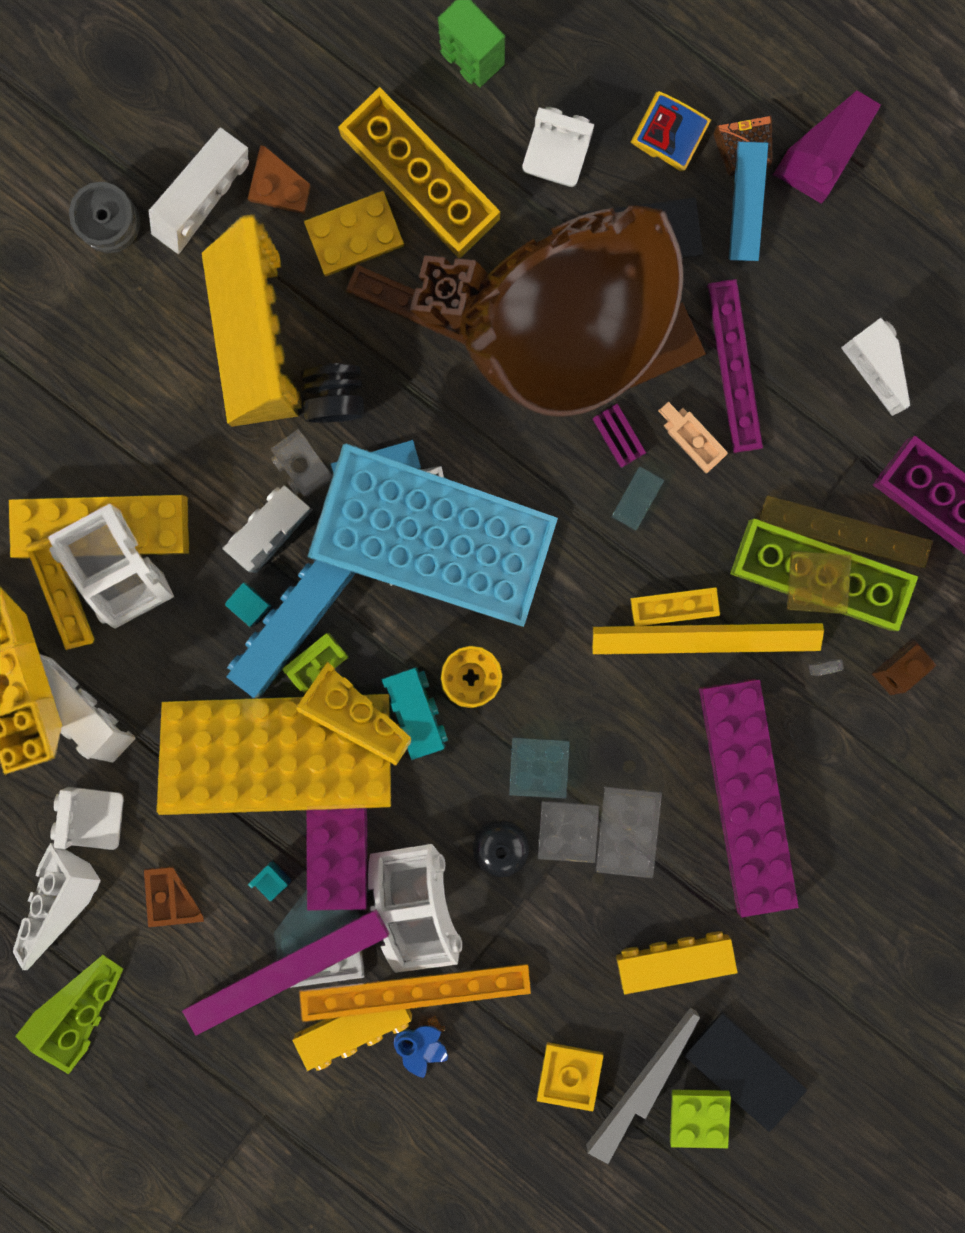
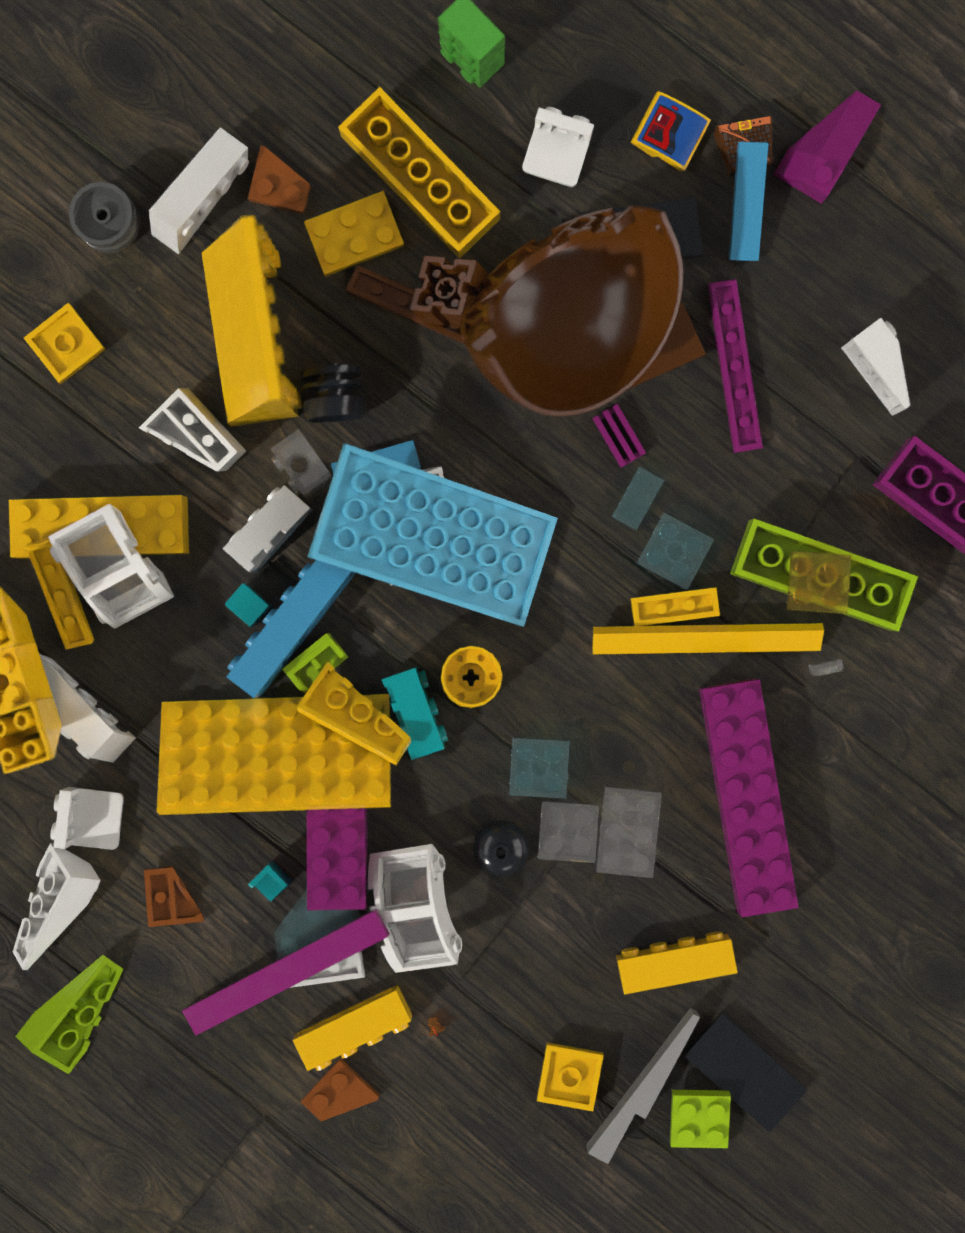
(64, 343): none -> yellow plate
(194, 430): none -> white wedge
(338, 1092): none -> dark orange wing
(414, 992): light orange plate -> none
(423, 1050): blue plate -> none
(675, 551): none -> clear light blue plate
(692, 437): light nougat hinge -> none
(846, 532): clear yellow tile -> none
(904, 668): reddish brown torso -> none

